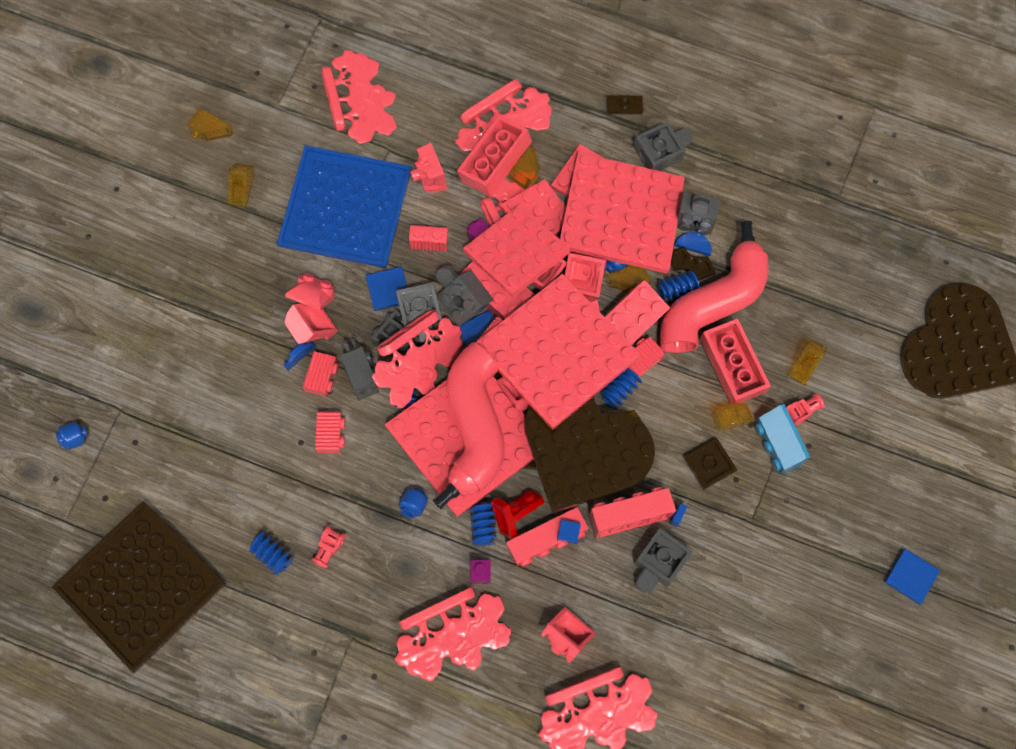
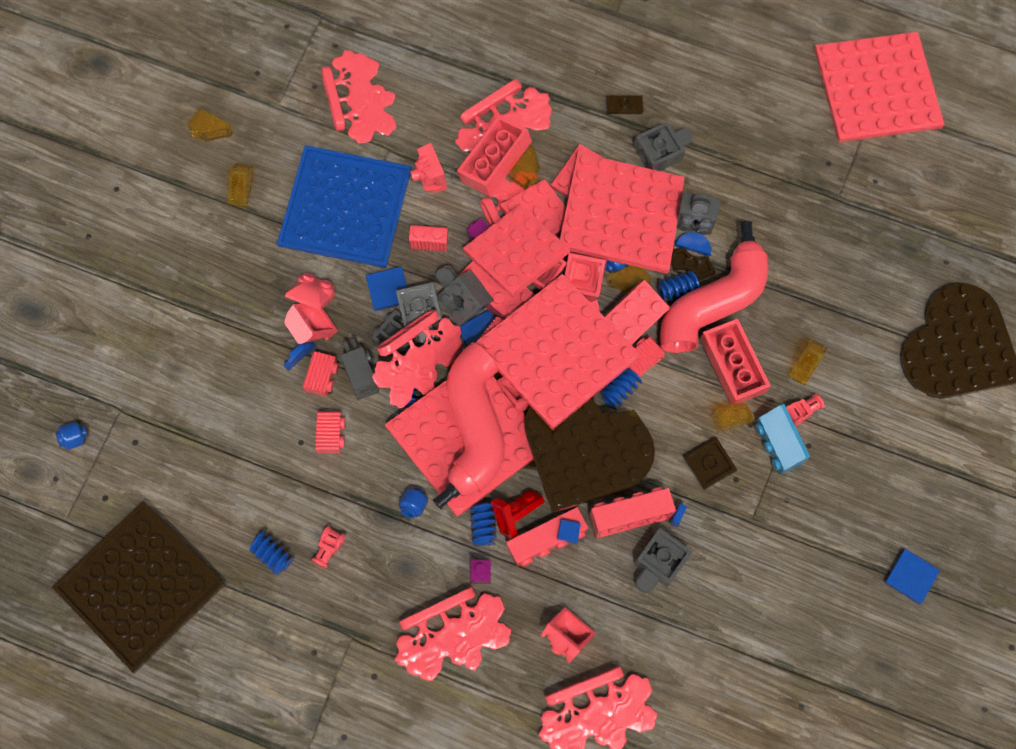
(878, 87): none -> coral plate

